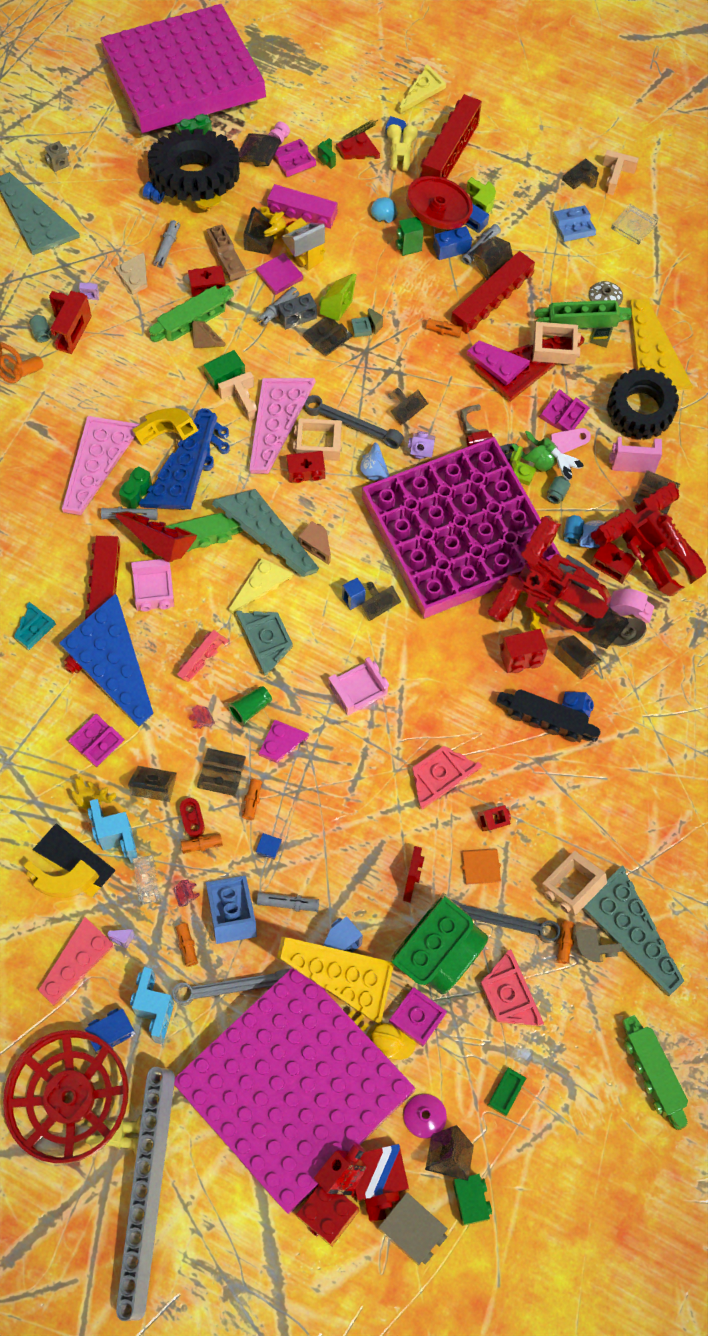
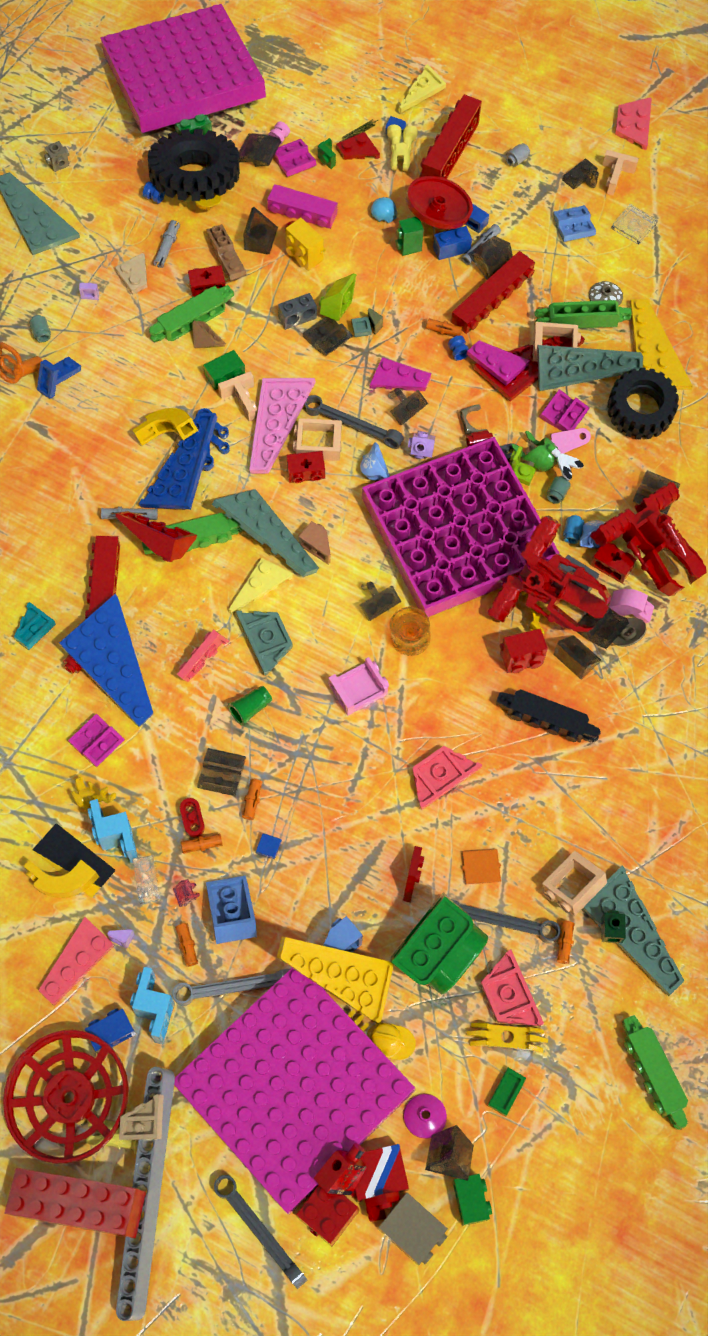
(52, 375): none -> blue bracket
(71, 319): red brick -> none
(75, 1202): none -> red brick
(97, 455): bright pink wing -> none
(135, 488): green brick -> none
(143, 1121): none -> tan wing
(152, 783): clear smoke slope -> none
(153, 585): bright pink panel -> none
(202, 716): clear pink tile -> none
(262, 1233): none -> dark grey piece
(272, 310): light grey pin -> none
(277, 222): yellow piece -> none
(279, 273): dark pink tile -> none
(281, 740): dark pink wing -> none
(297, 903): light grey pin -> none
(305, 238): light grey slope -> none
(353, 593): blue piece -> none
(397, 375): none -> dark pink wing
(410, 621): none -> clear yellow wheel
(418, 1016): dark pink plate -> none
(458, 346): none -> blue wheel
(482, 194): lime brick -> none
(487, 821): red brick -> none
(494, 1039): none -> yellow piece
(517, 154): none -> light grey brick
(572, 365): none -> sand green wing
(579, 701): blue bracket -> none
(591, 948): dark tan brick -> none
(601, 336): slope -> none
(613, 927): none -> dark green brick
(634, 121): none -> coral wing
(635, 458): bright pink panel -> none

